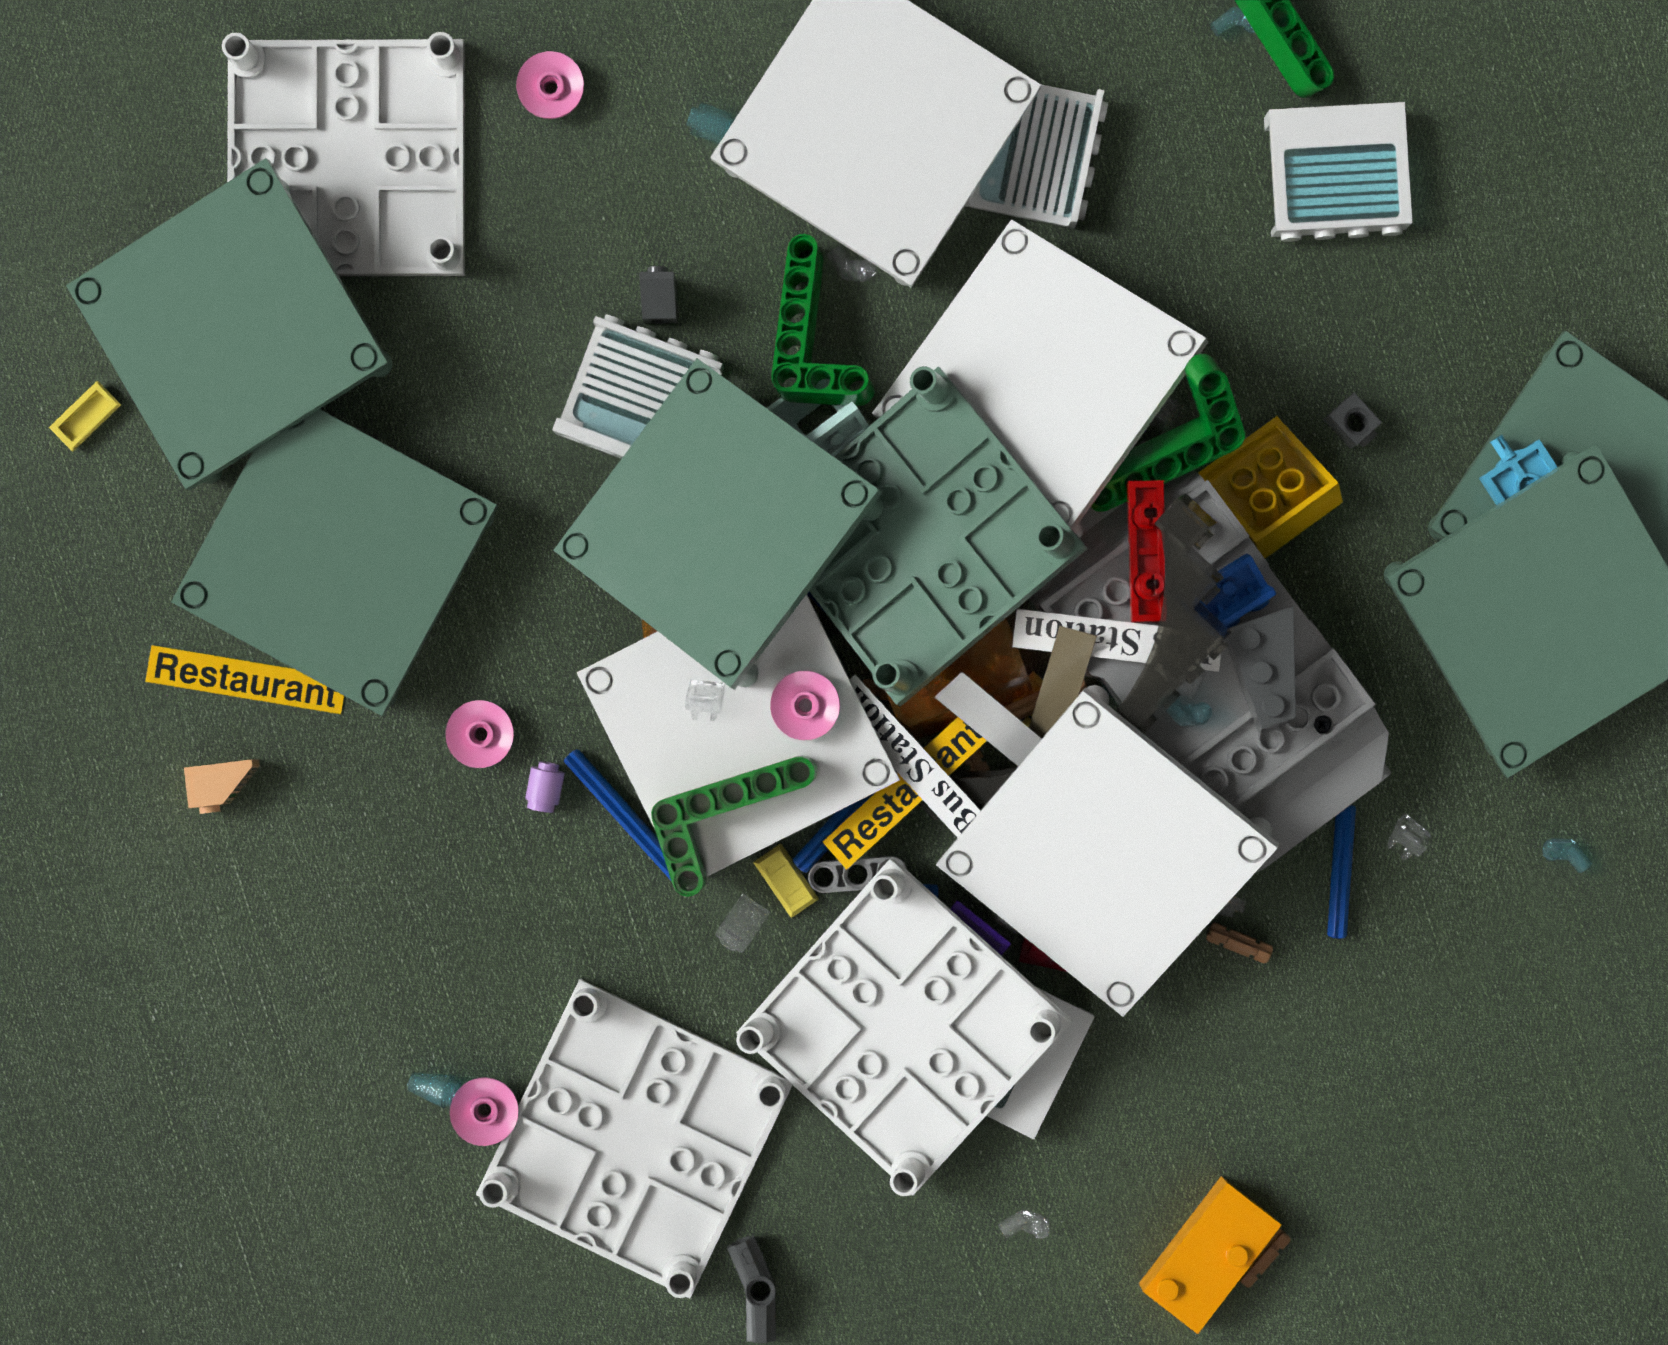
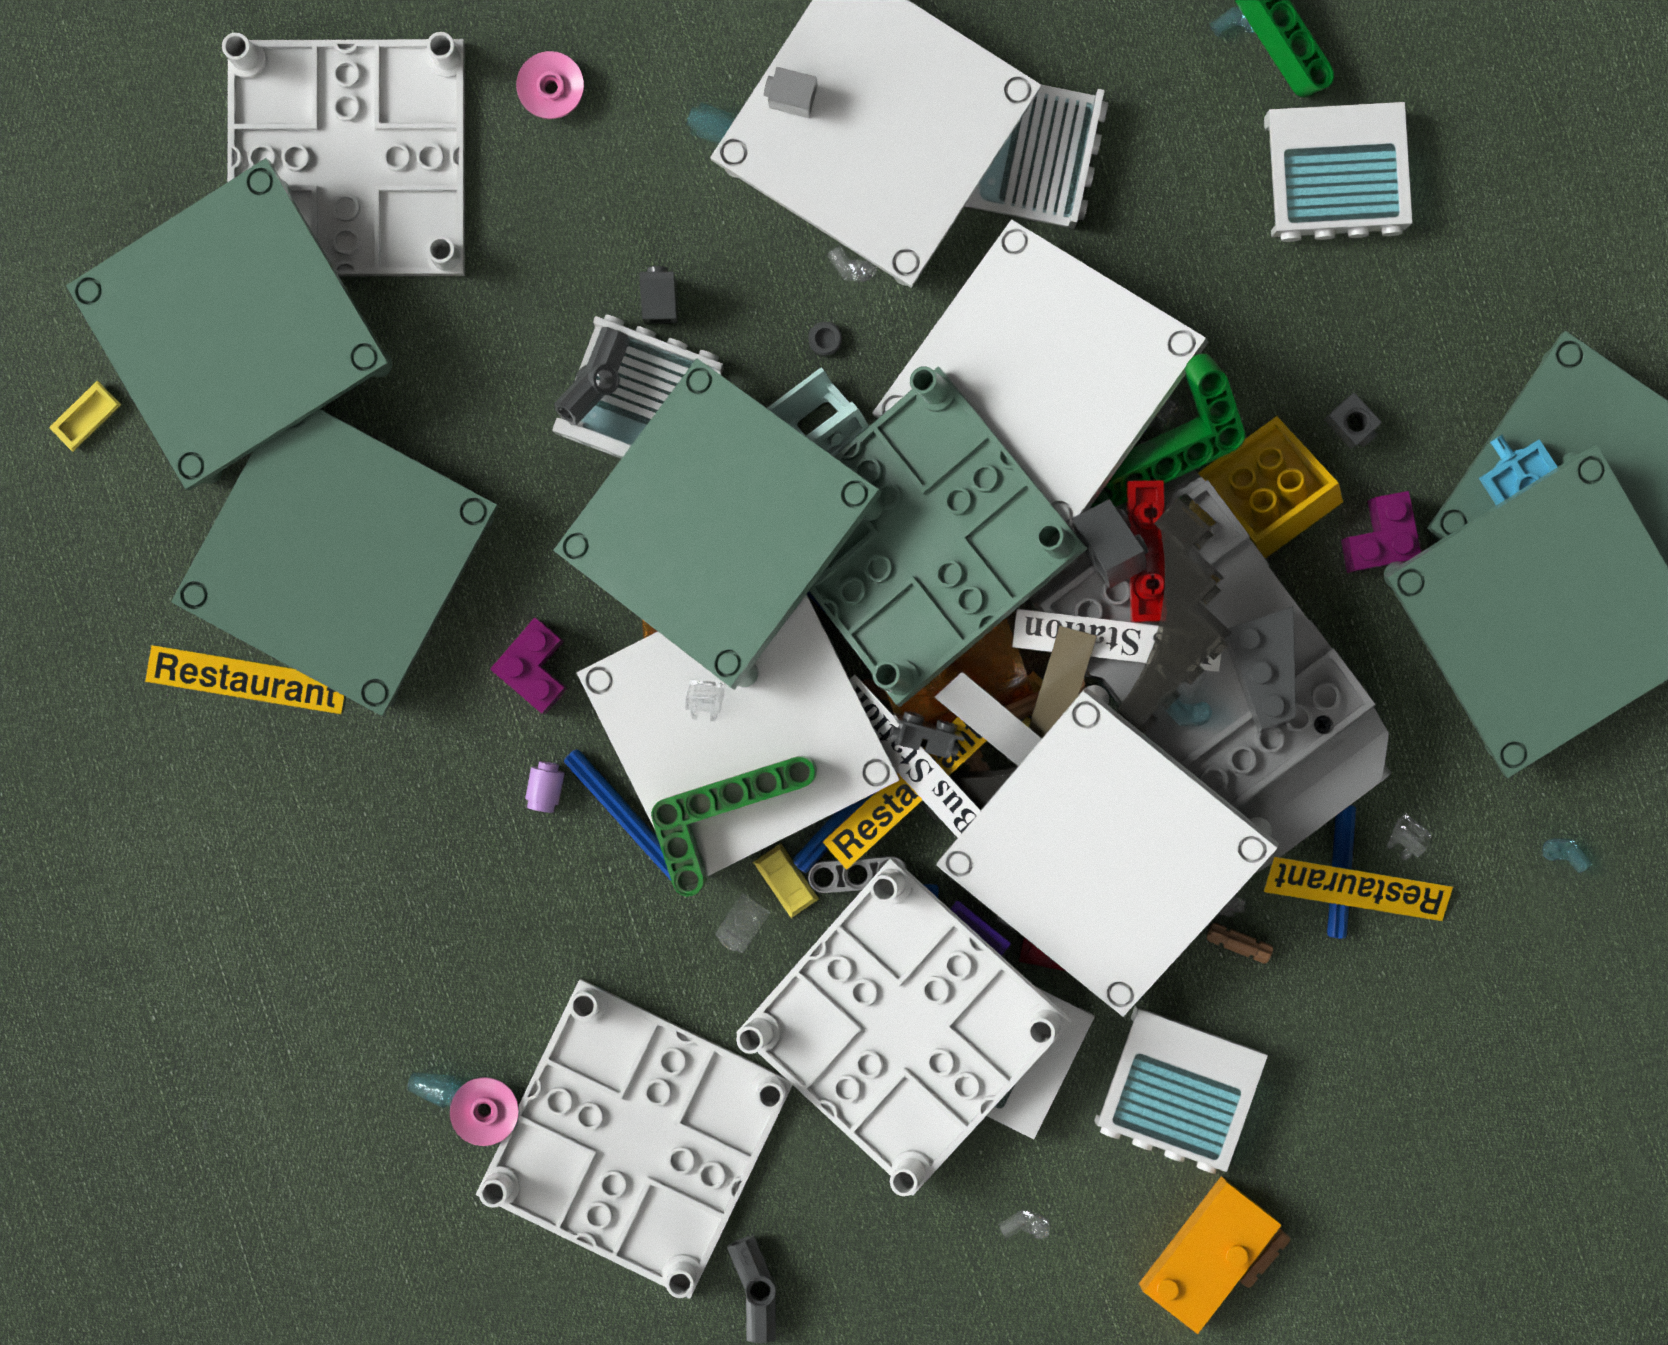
(217, 783): light nougat slope -> none
(462, 738): bright pink dish -> none
(523, 666): none -> magenta brick
(584, 392): none -> dark grey piece
(786, 708): bright pink dish -> none
(791, 92): none -> light grey brick
(803, 333): green beam -> none
(825, 339): none -> dark grey tile
(939, 736): none -> dark grey hinge
(1111, 543): none -> dark grey brick
(1181, 1091): none -> panel
(1241, 591): blue bracket -> none
(1358, 889): none -> yellow sticker
(1392, 537): none -> magenta brick

